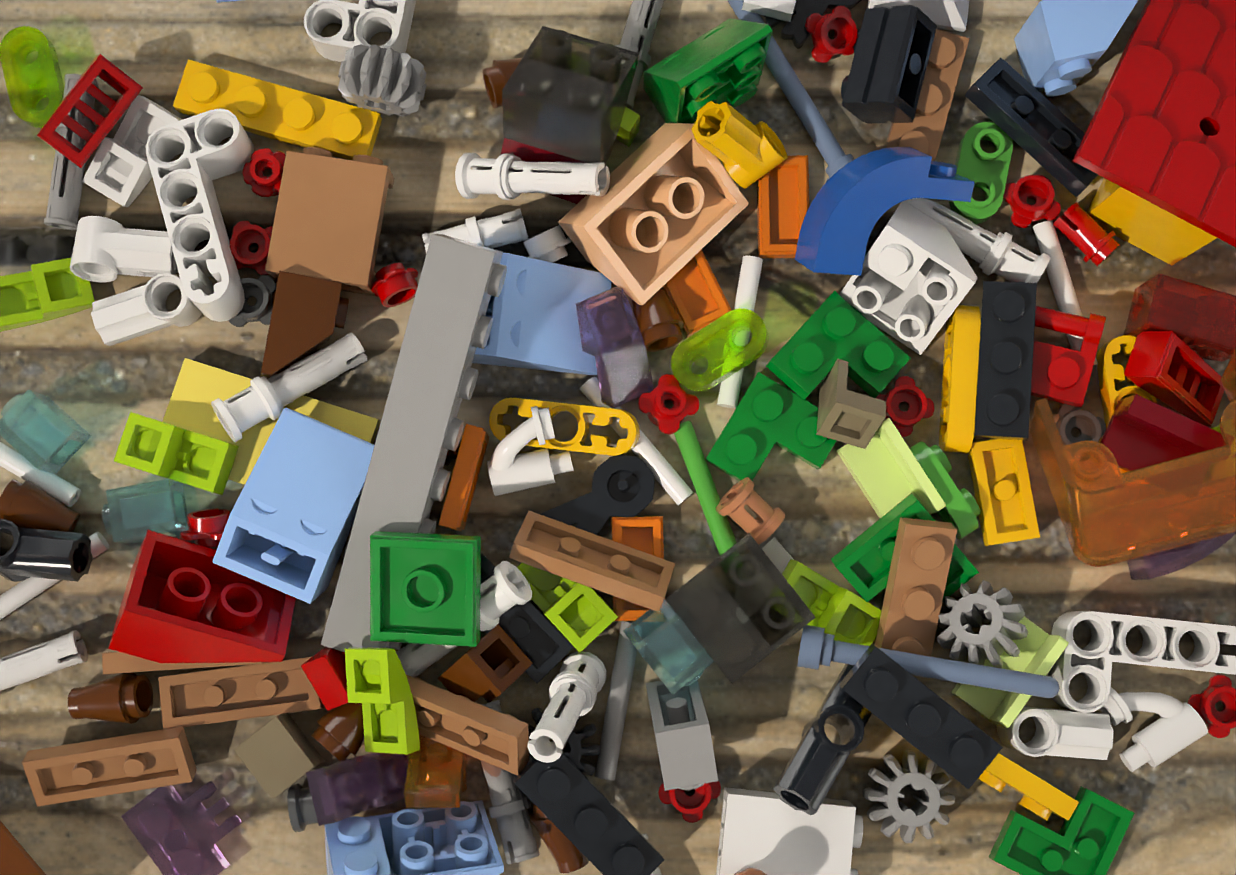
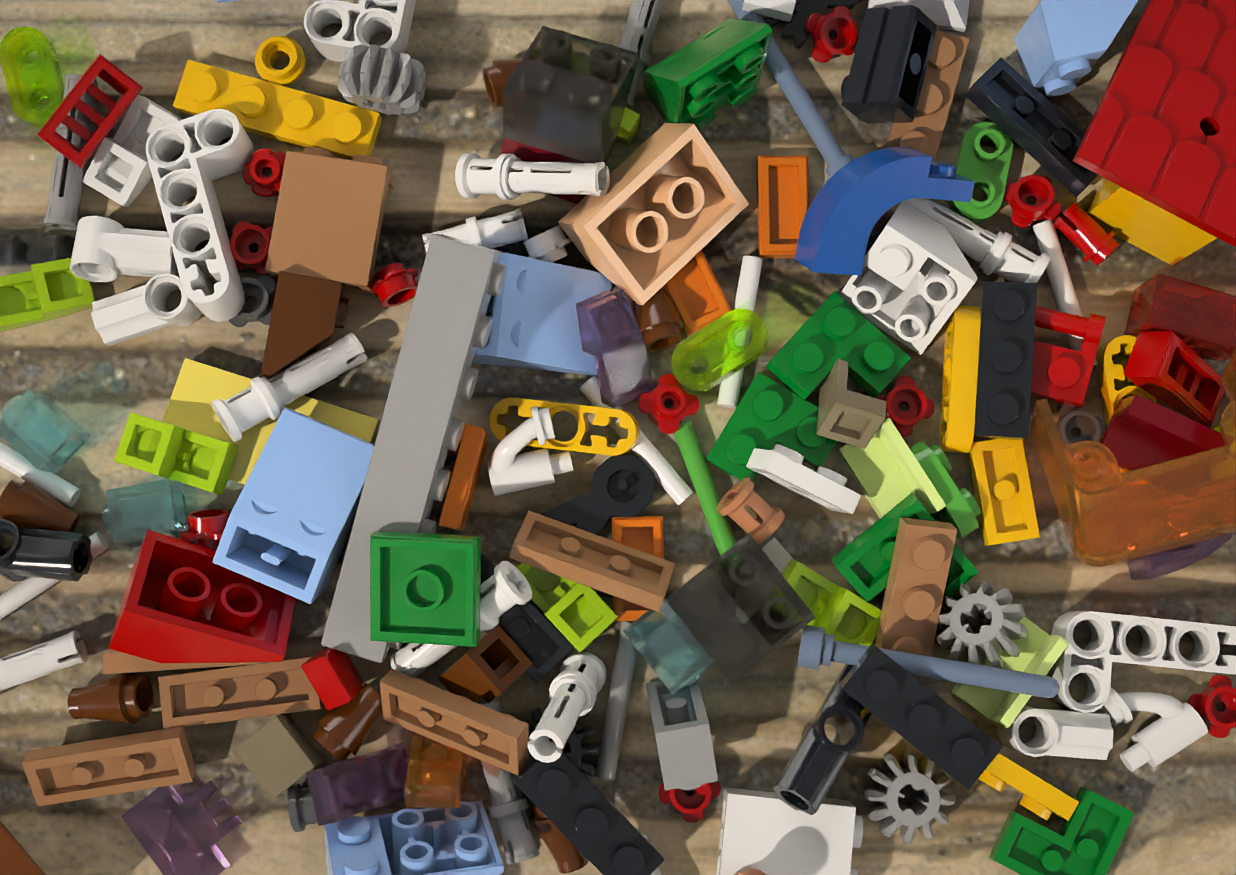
(277, 47): none -> yellow plate
(388, 708): lime slope -> none
(742, 147): yellow piece -> none
(822, 487): none -> white plate

